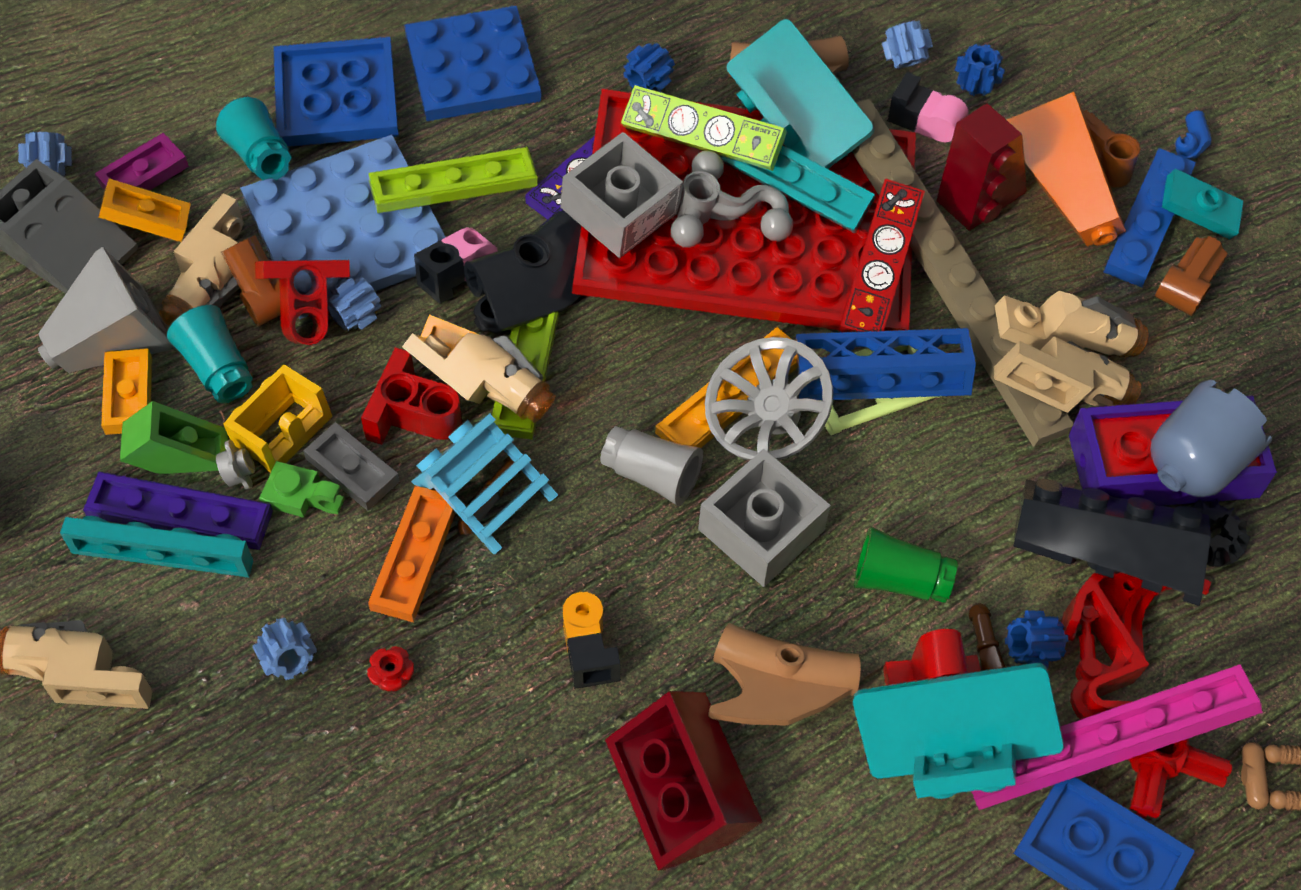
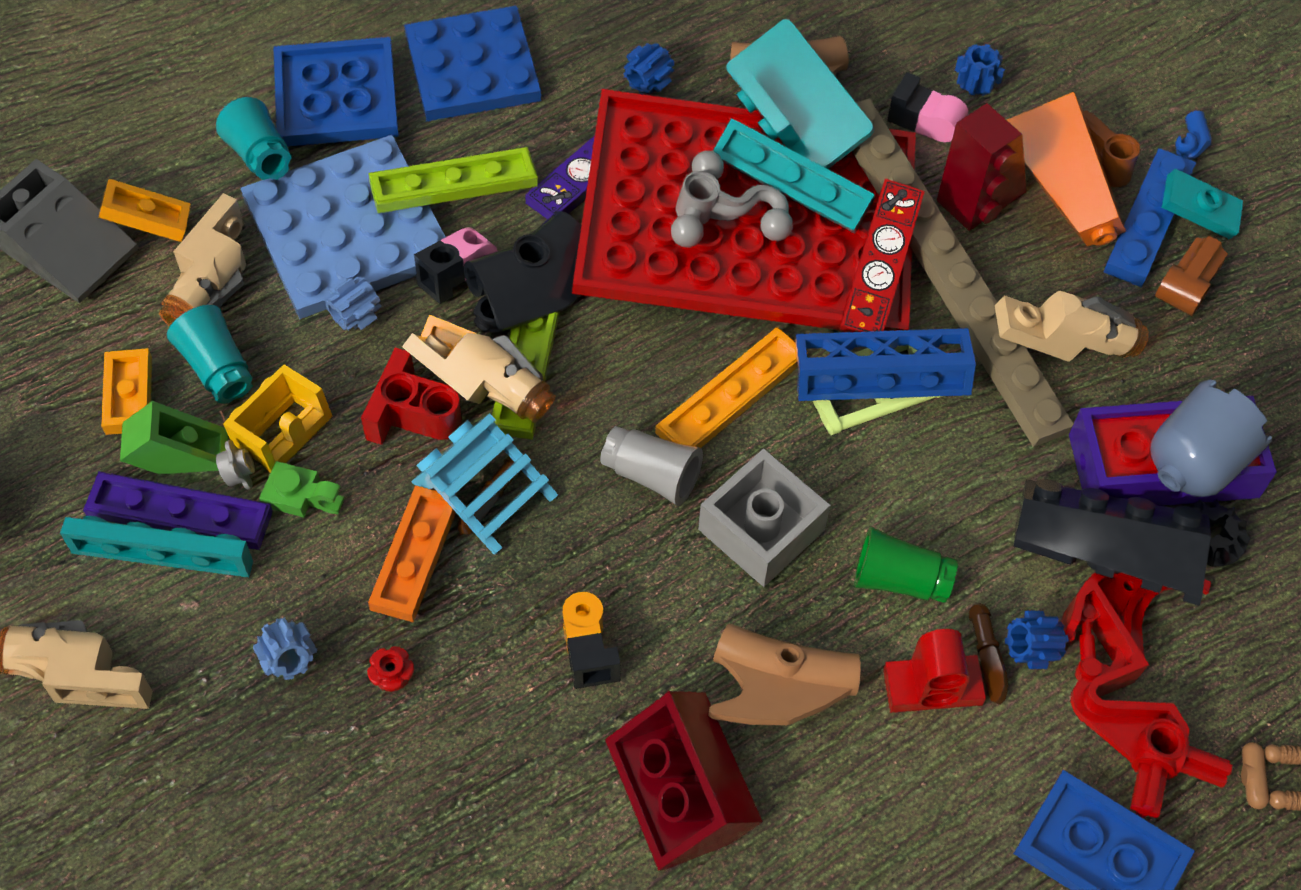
(46, 148): medium blue gear -> none
(100, 315): light grey slope -> none
(146, 165): magenta plate -> none
(259, 296): dark orange piece -> none
(294, 303): red tile -> none
(351, 466): flat silver plate -> none
(621, 194): light grey brick -> none
(704, 127): tile -> none
(772, 402): light grey wheel -> none
(907, 44): medium blue gear -> none
(959, 728): teal bracket -> none
(1066, 375): tan plate -> none
(1135, 730): dark pink plate -> none

